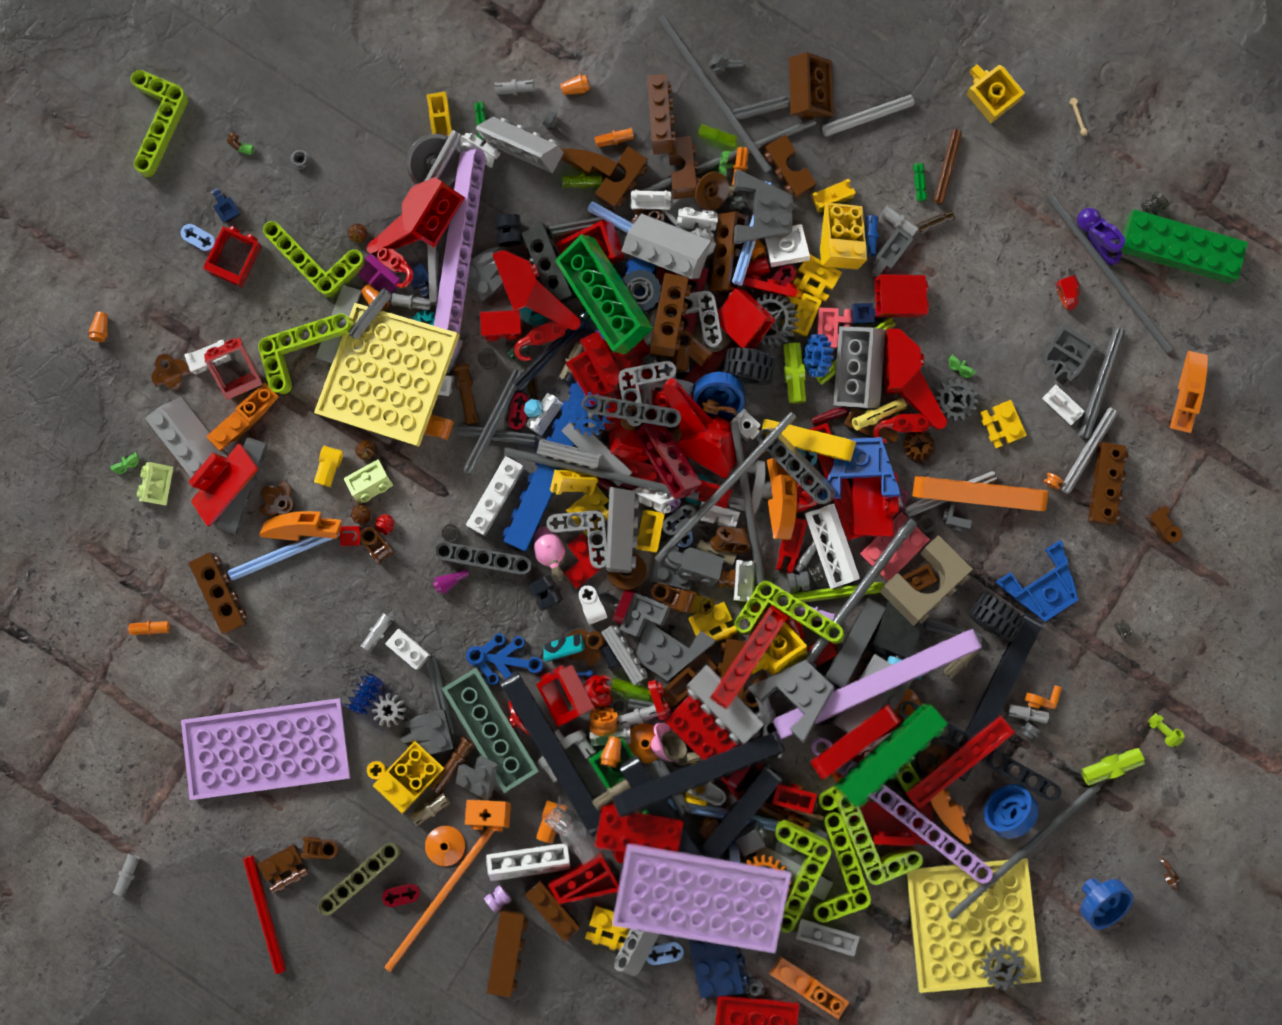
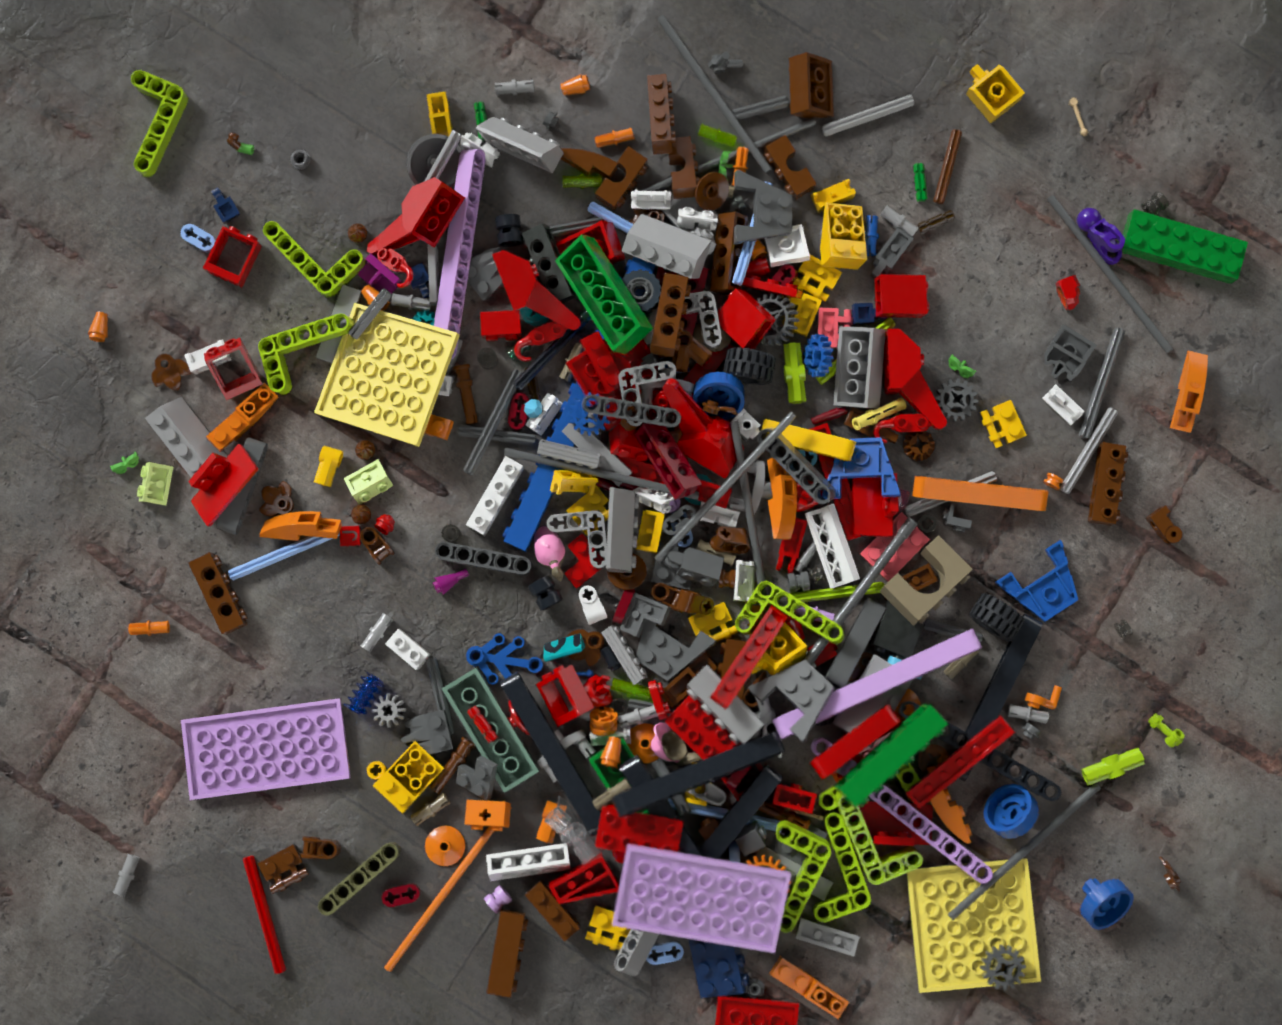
(482, 724): none -> red axle

